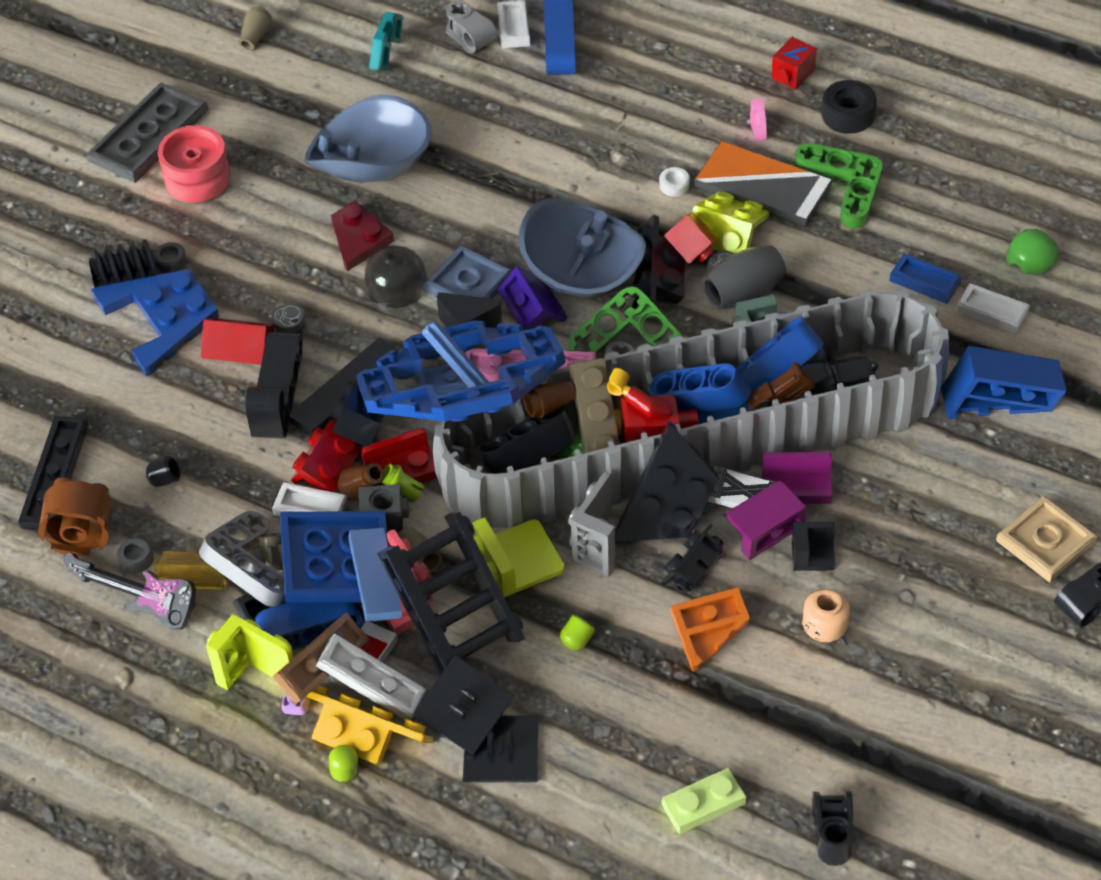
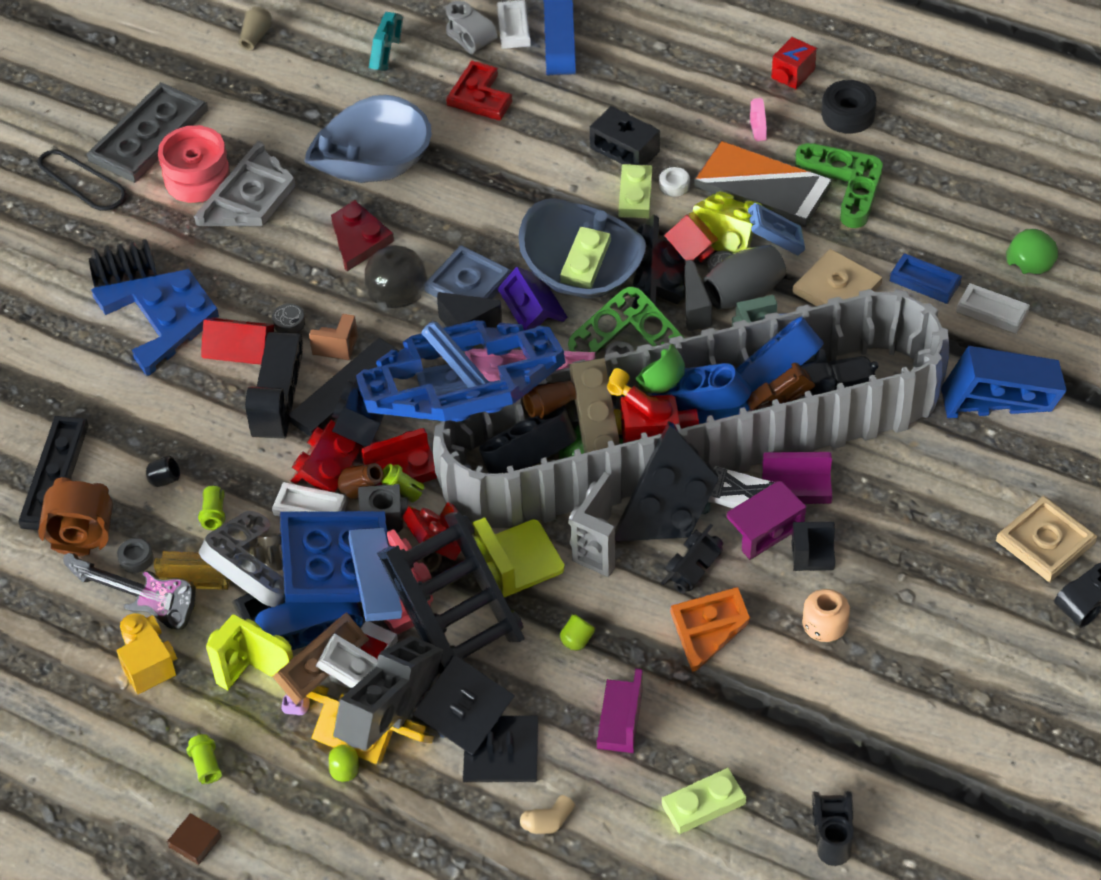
(77, 193): none -> black piece
(144, 656): none -> yellow brick
(170, 257): dark grey tile -> none
(194, 839): none -> reddish brown tile
(202, 749): none -> lime pin
(212, 512): none -> lime pin
(248, 192): none -> light grey wing
(335, 342): none -> nougat panel
(387, 692): none -> dark grey brick
(427, 524): none -> red bracket
(474, 93): none -> red tile
(547, 820): none -> tan arm
(585, 258): none -> yellowish green plate
(620, 714): none -> magenta panel
(624, 138): none -> black brick
(635, 191): none -> yellowish green plate
(663, 373): none -> bright green hair
(696, 299): none -> dark grey slope
(776, 229): none -> medium blue tile
(835, 277): none -> tan plate

